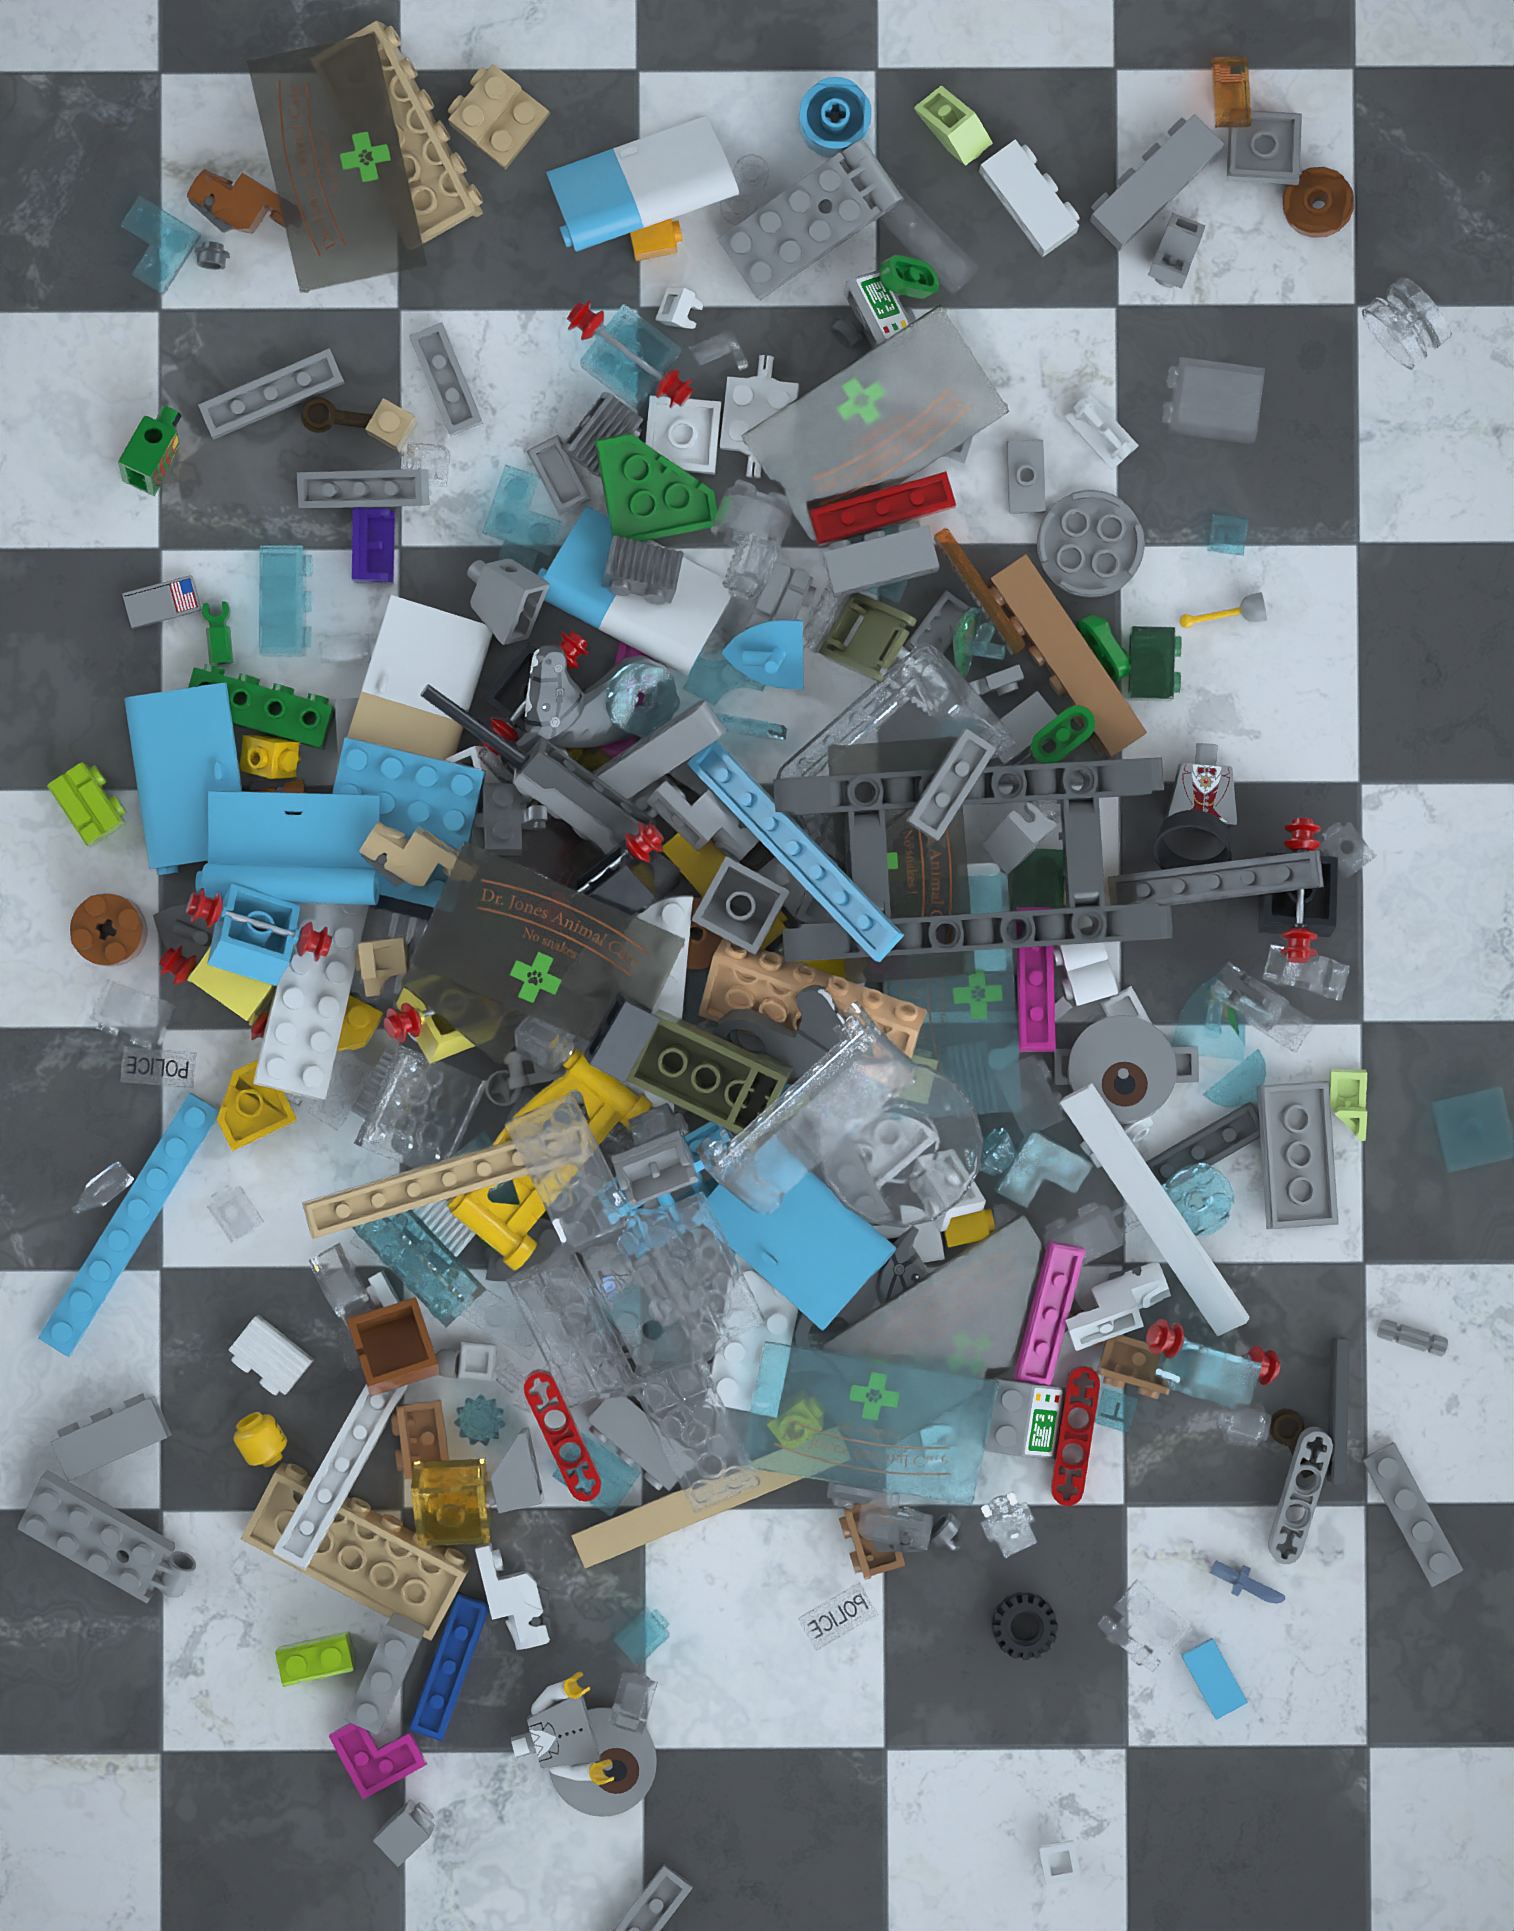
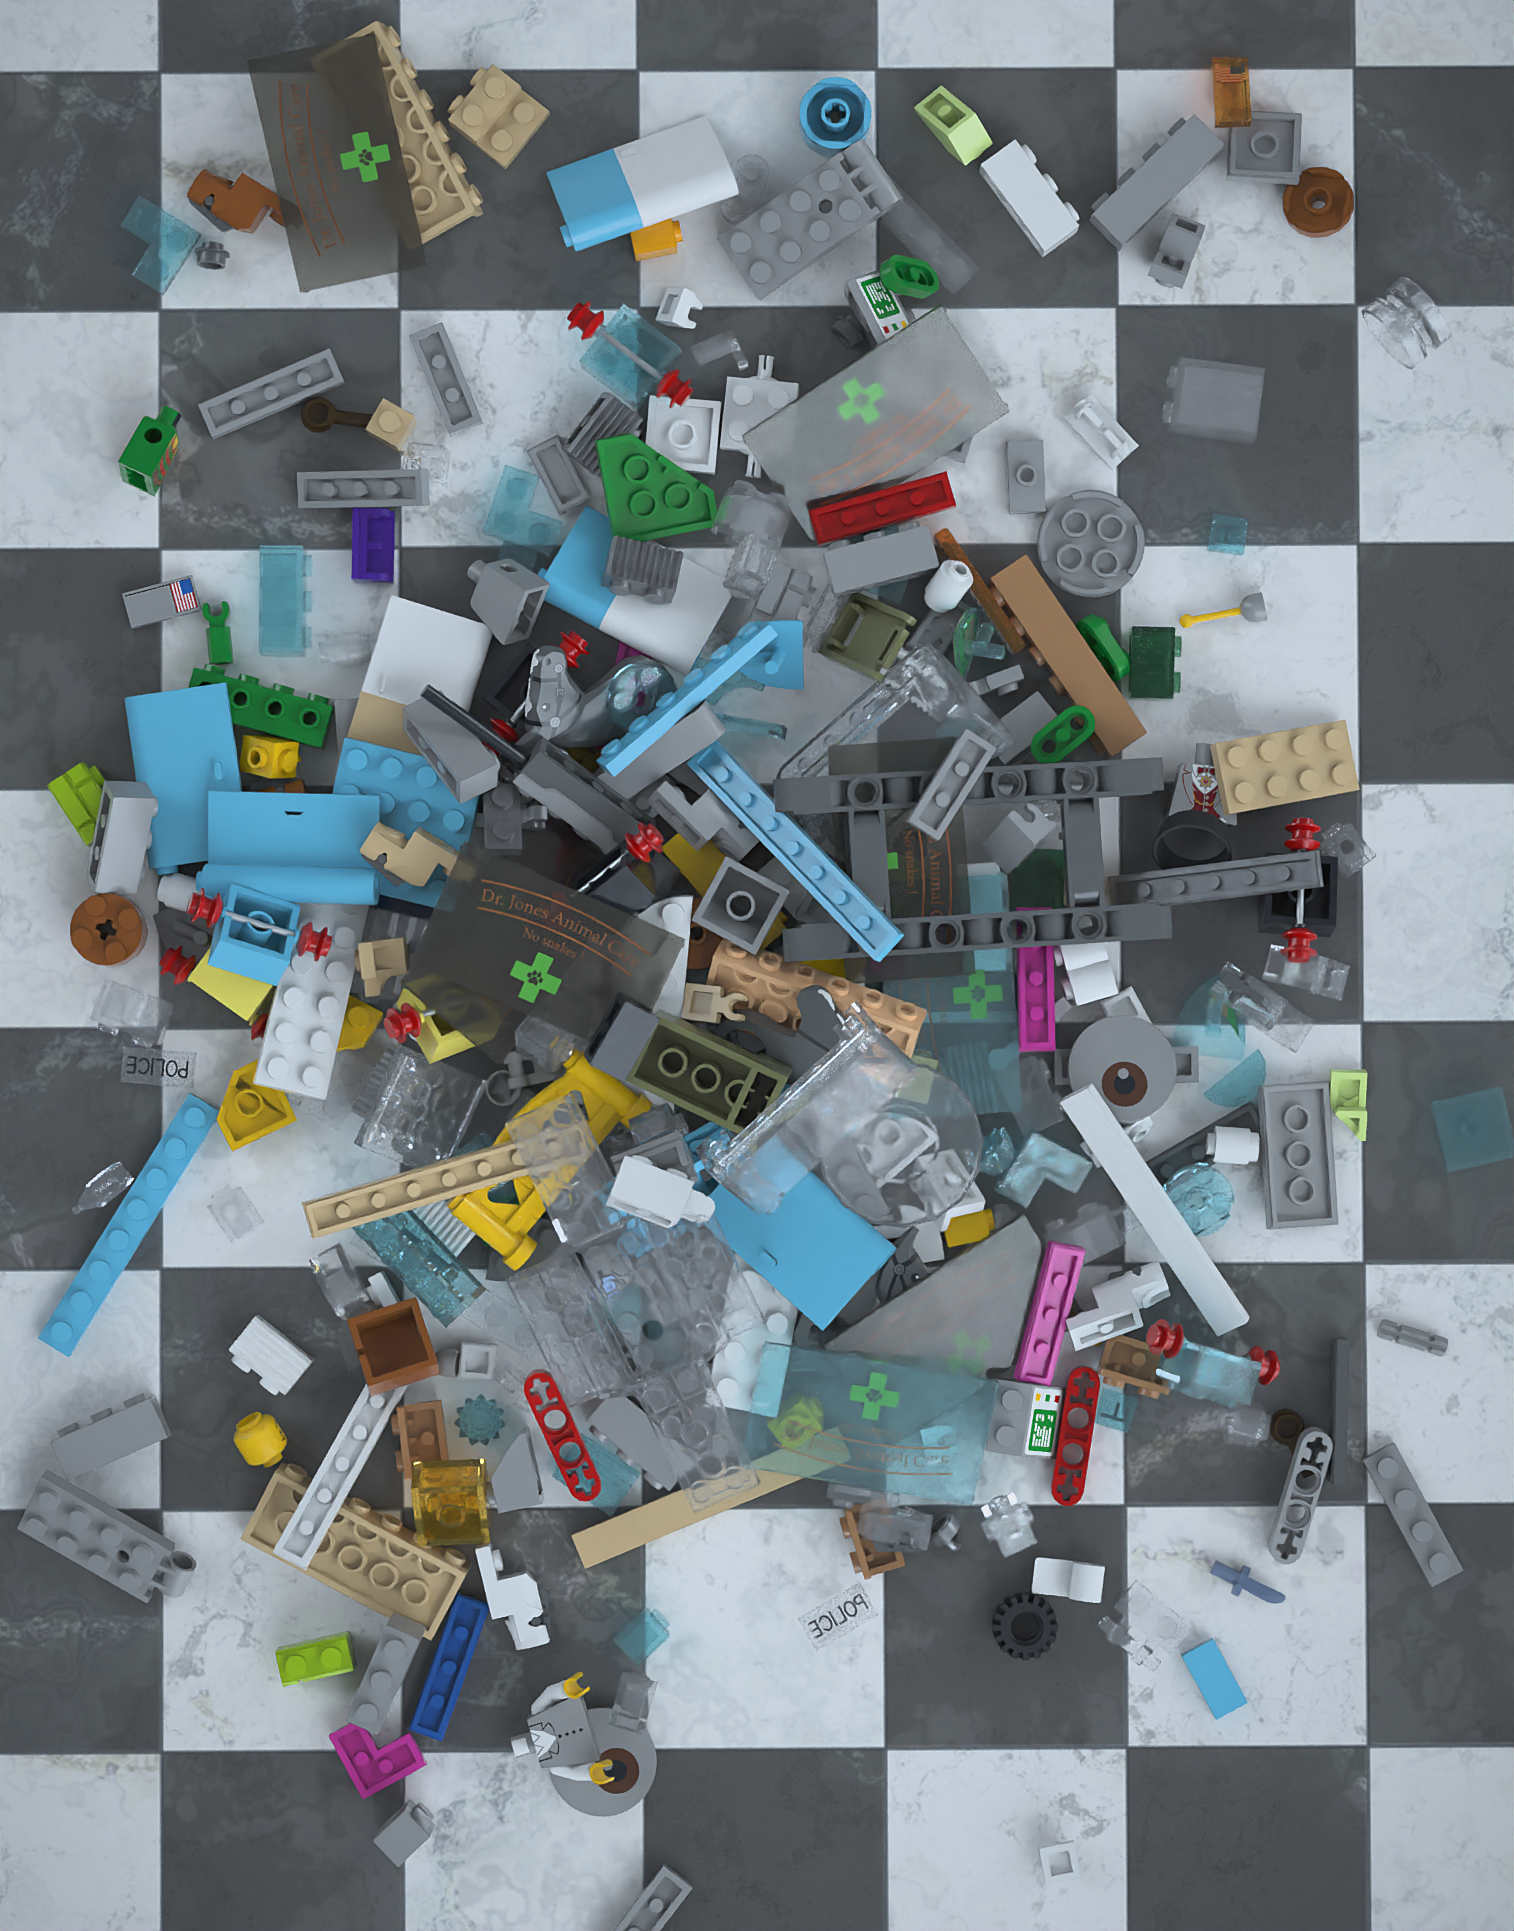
(121, 837): none -> light grey brick
(176, 890): none -> white brick
(451, 750): none -> light grey brick
(657, 1194): none -> white hinge
(676, 705): none -> medium azure plate
(707, 1004): none -> tan plate
(948, 586): none -> white brick
(1069, 1579): none -> white panel
(1232, 1145): none -> white brick
(1284, 767): none -> tan plate

